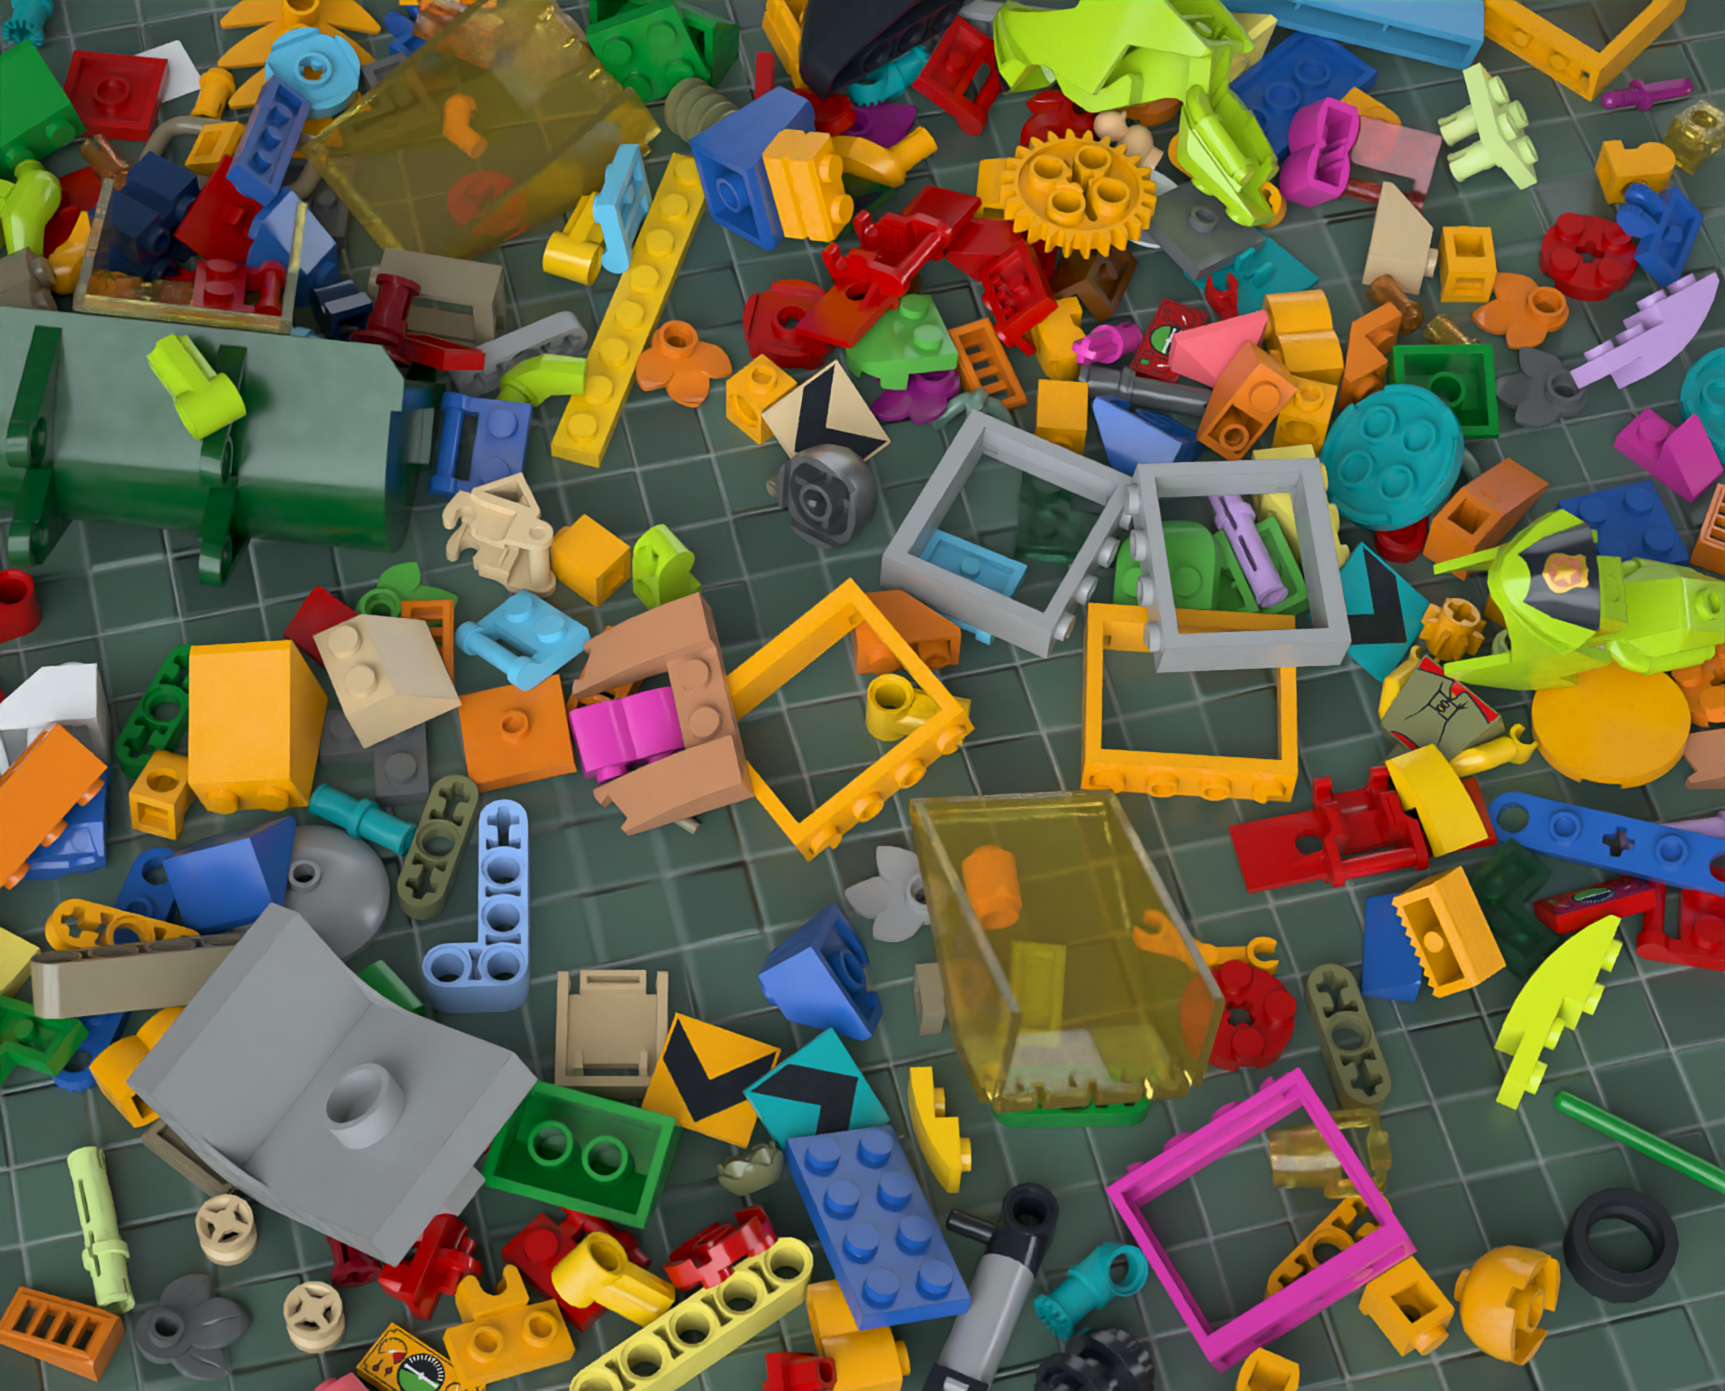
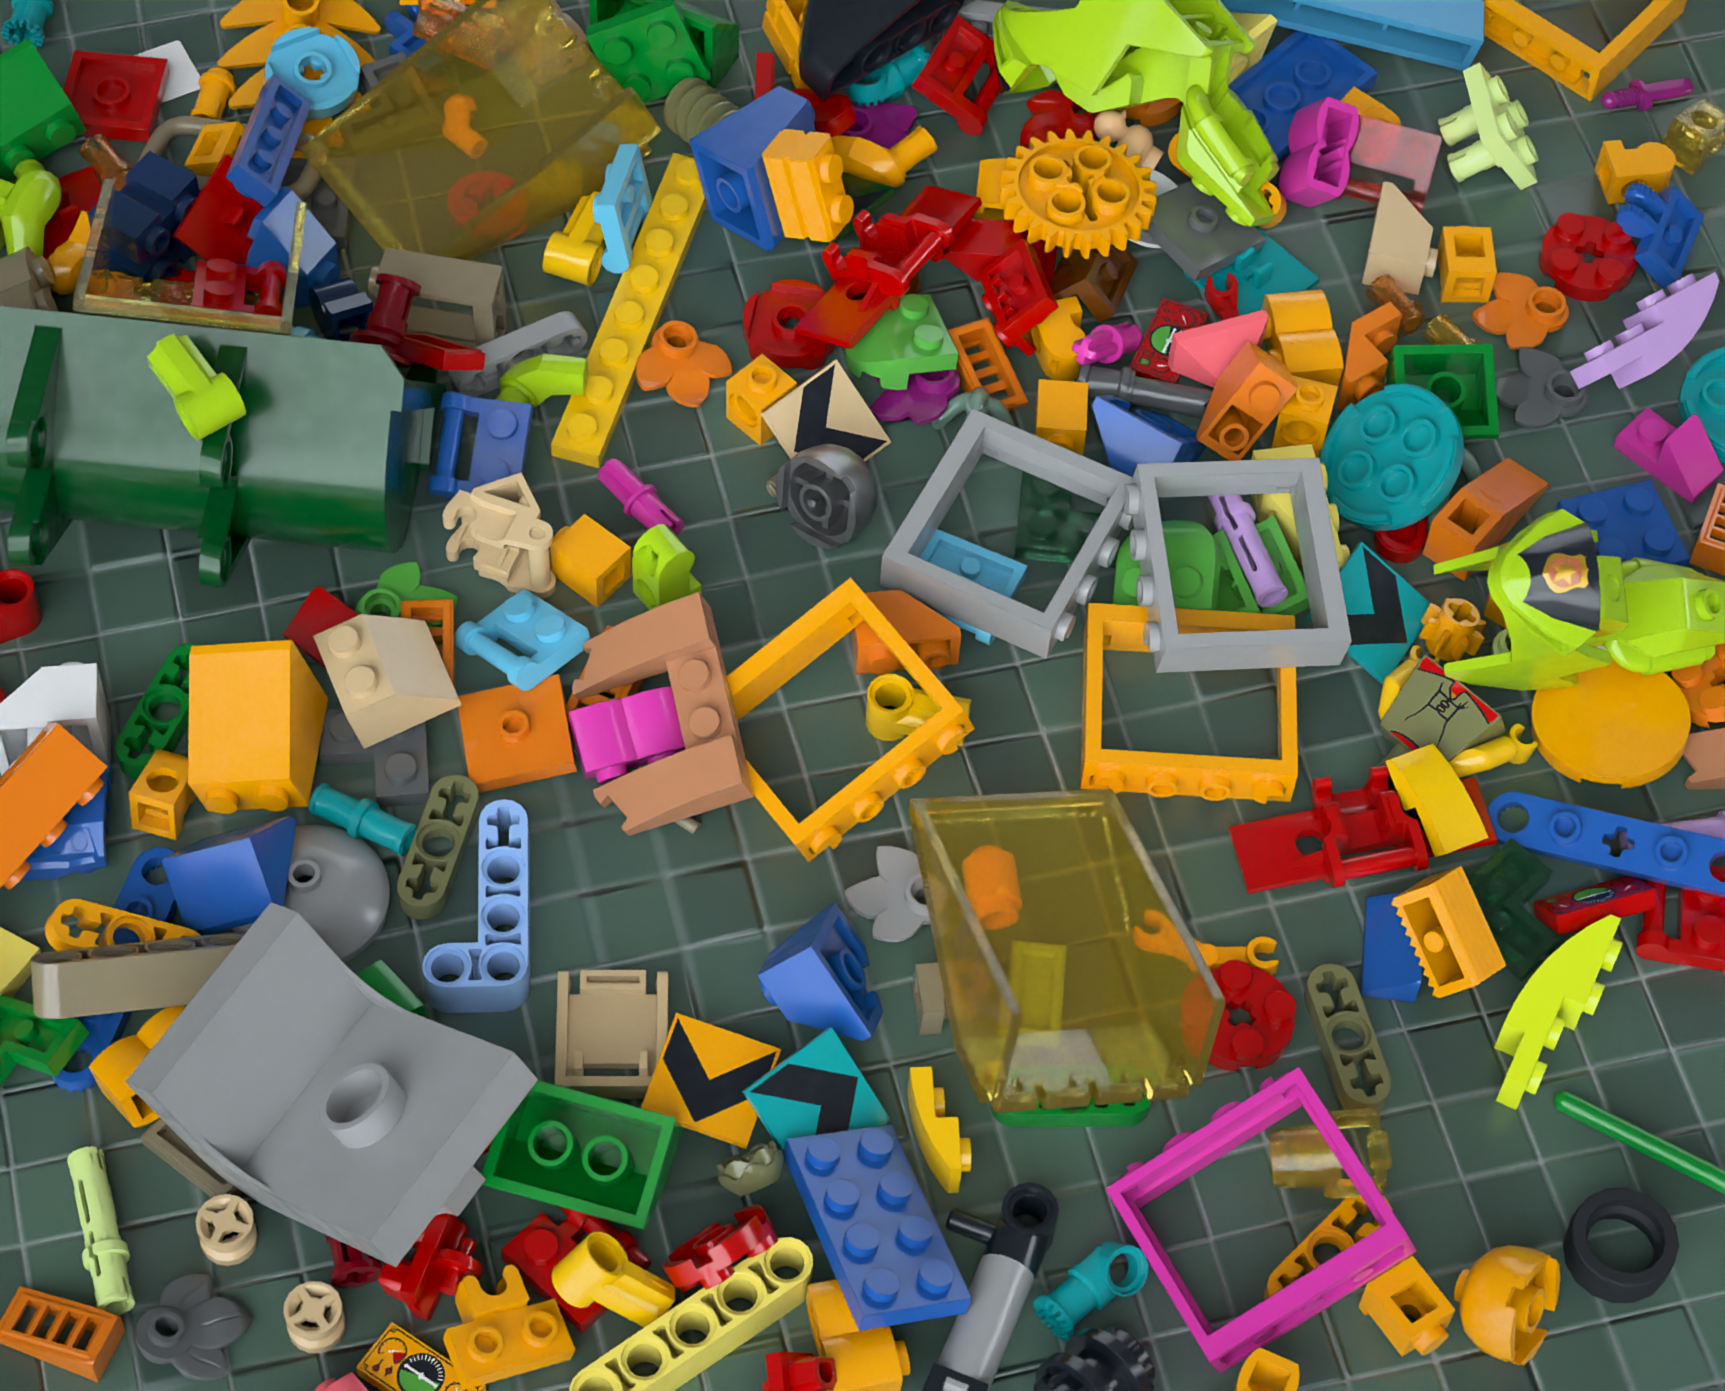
(638, 499): none -> dark pink axle

